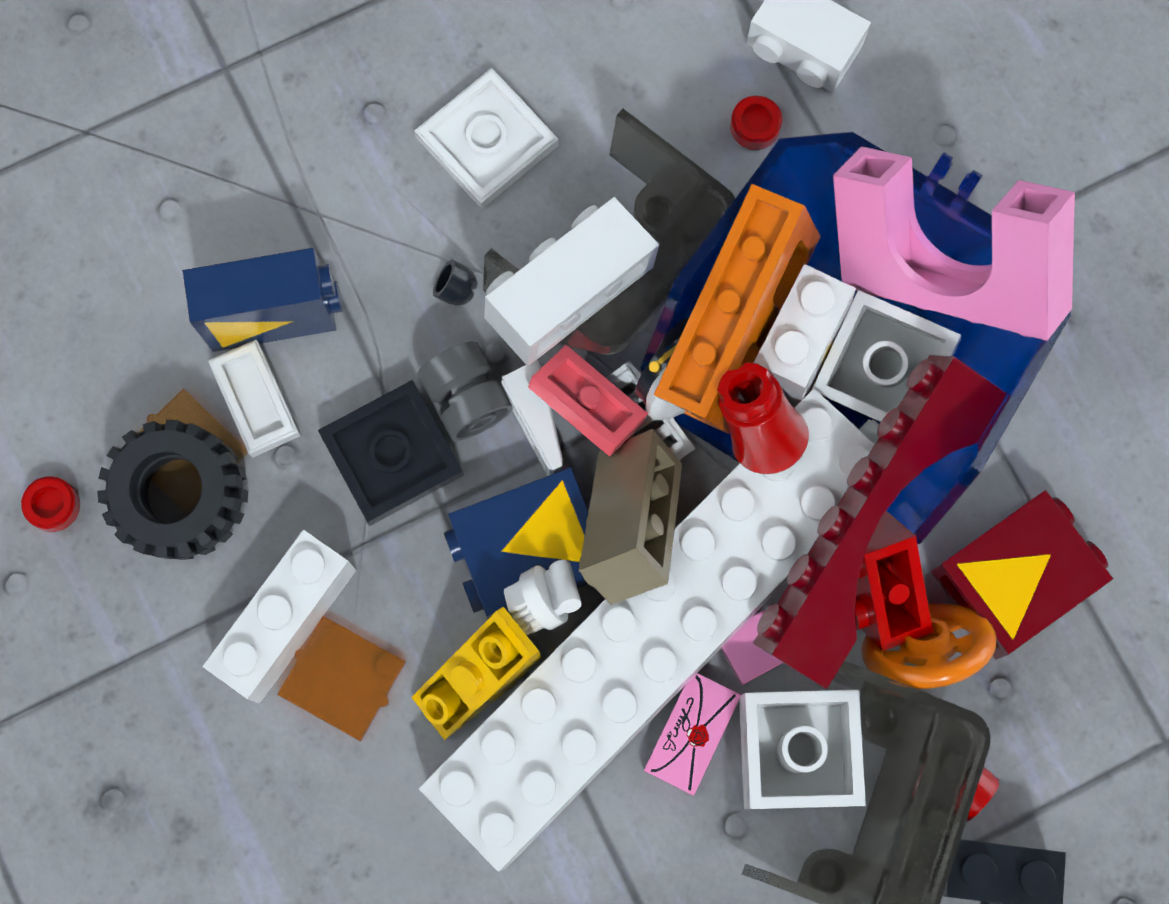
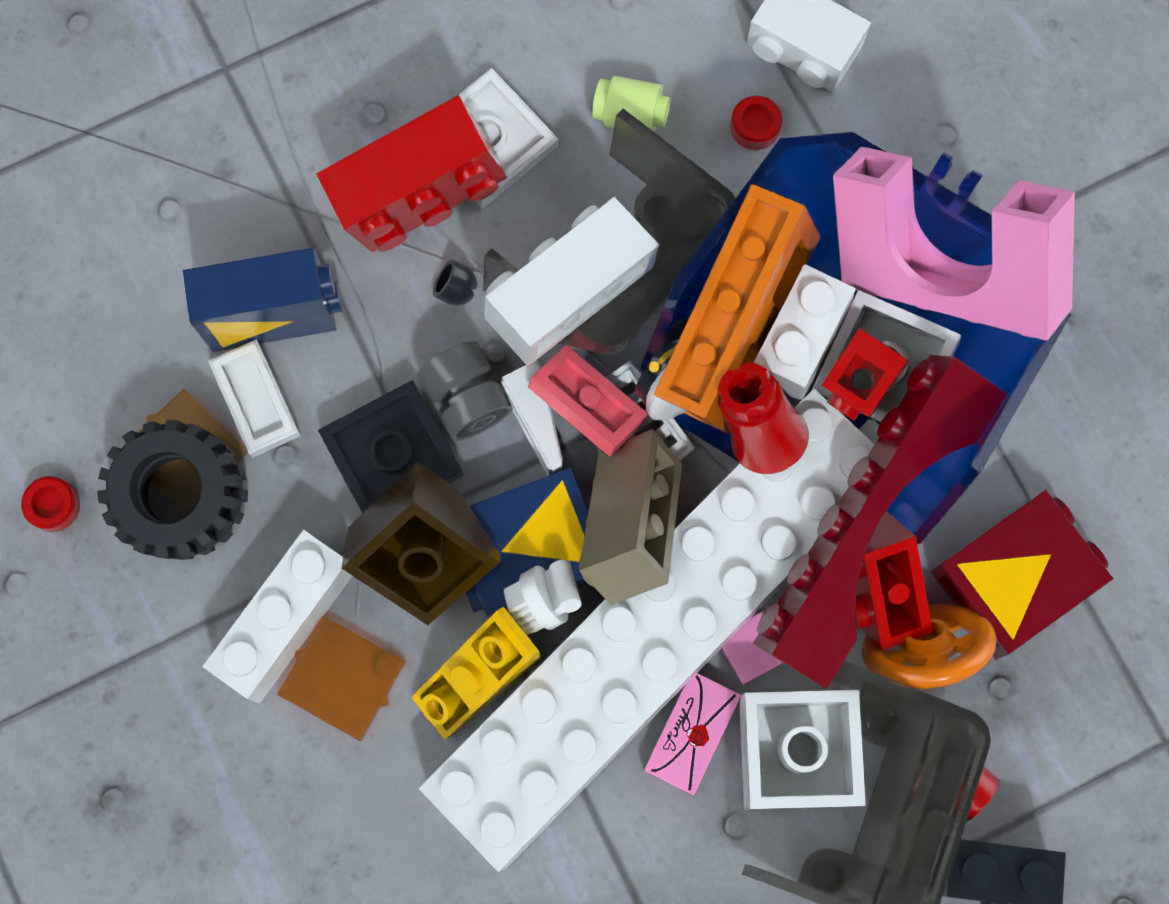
(412, 176): none -> red brick
(419, 545): none -> dark brown slope
(638, 97): none -> yellowish green brick
(868, 354): none -> red brick

